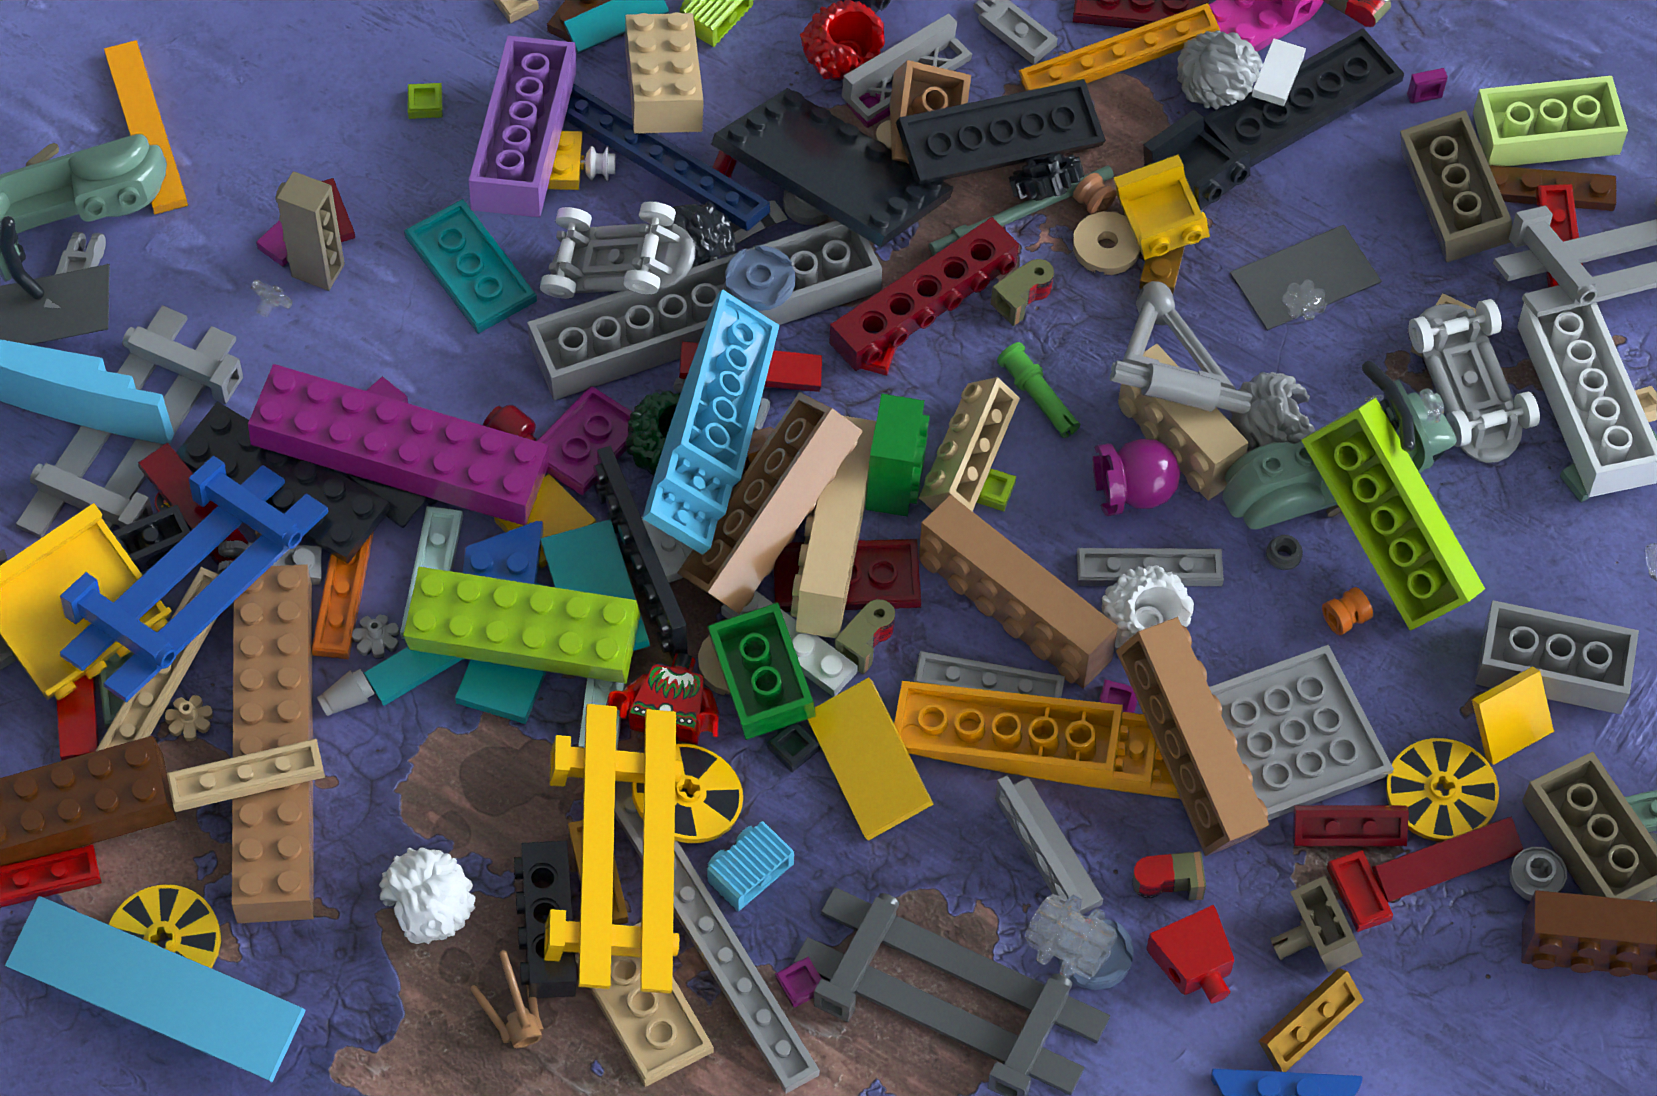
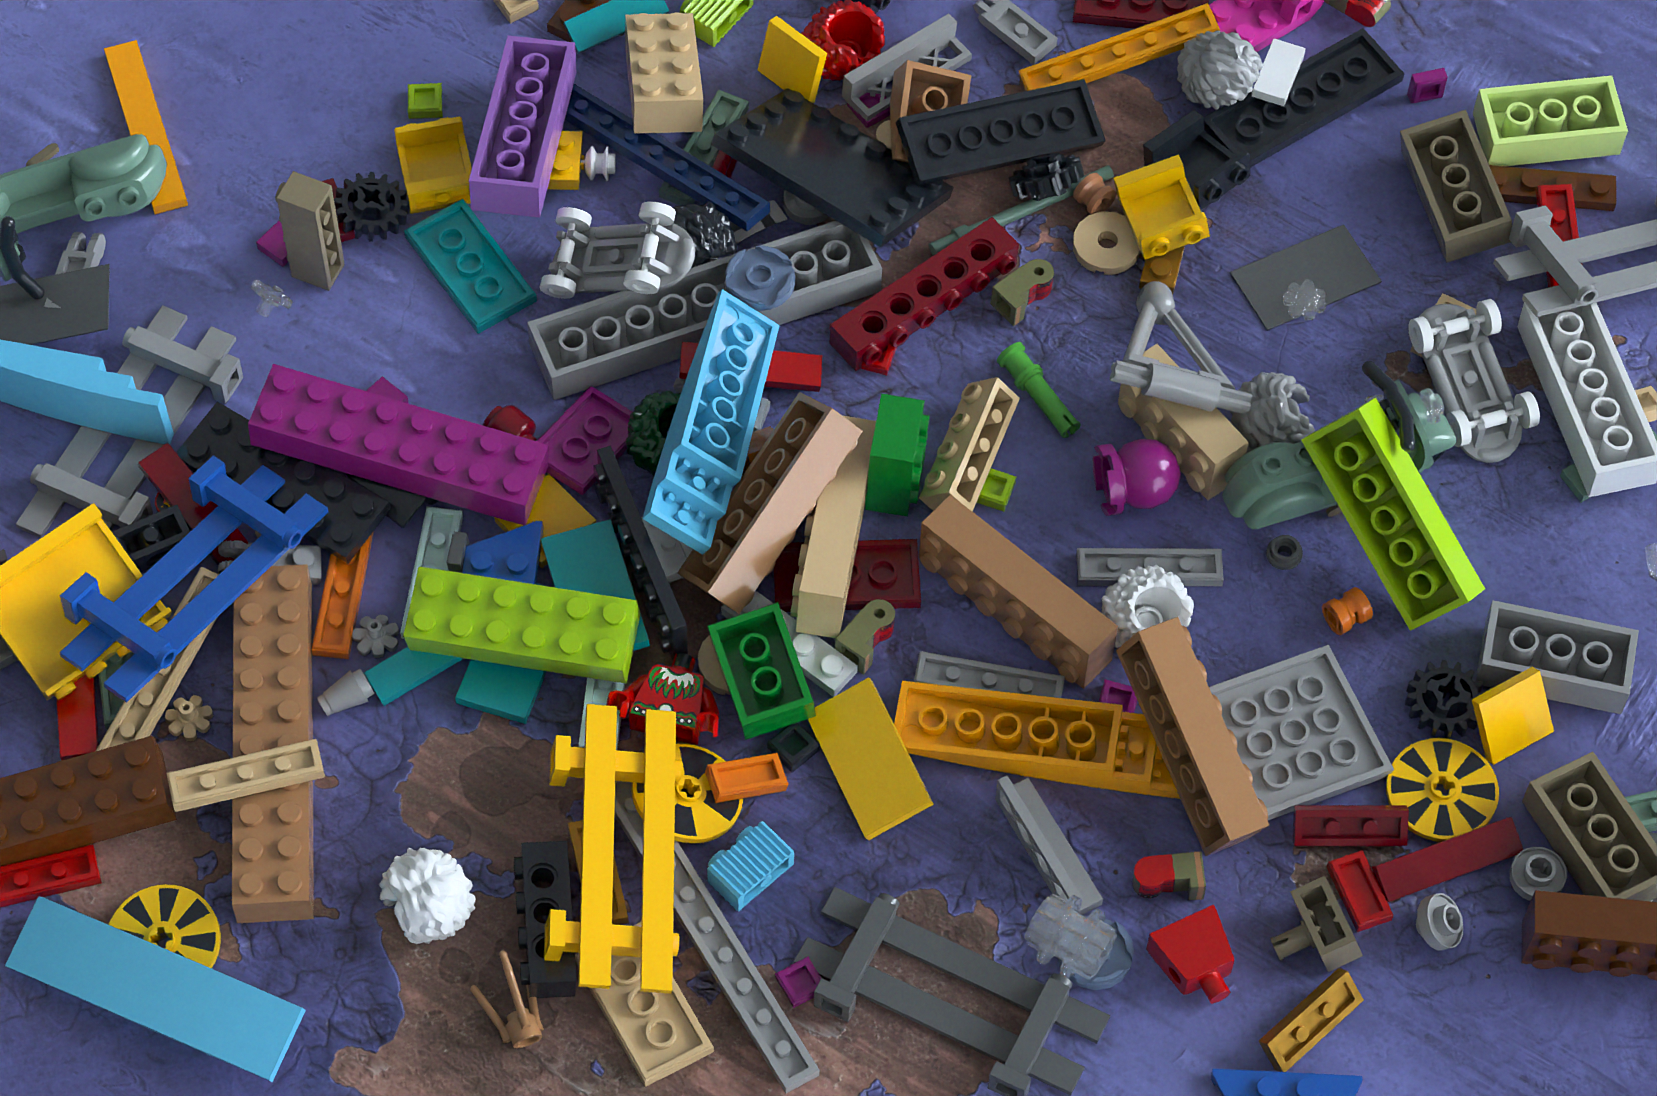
(371, 206): none -> black gear
(434, 163): none -> yellow panel
(457, 551): none -> dark grey tile
(721, 112): none -> sand green tile
(746, 777): none -> orange tile
(791, 59): none -> yellow tile
(1427, 695): none -> black gear
(1439, 922): none -> light grey plate

